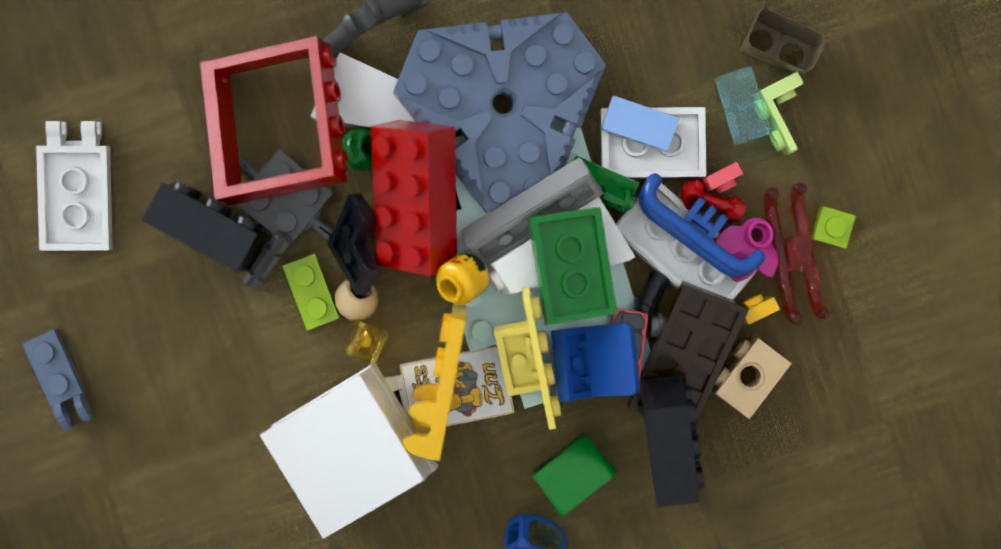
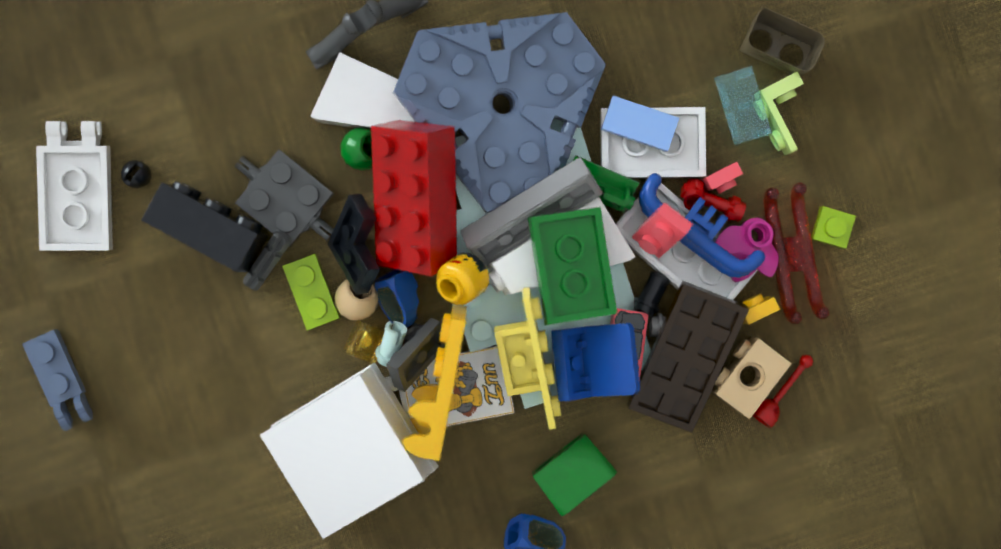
(142, 176): none -> black hinge
(222, 129): red window -> none
(391, 342): none -> light aqua pin
(398, 296): none -> blue rock
(416, 353): none -> dark grey hinge
(661, 230): none -> coral plate
(672, 440): black brick -> none
(769, 411): none -> red hinge

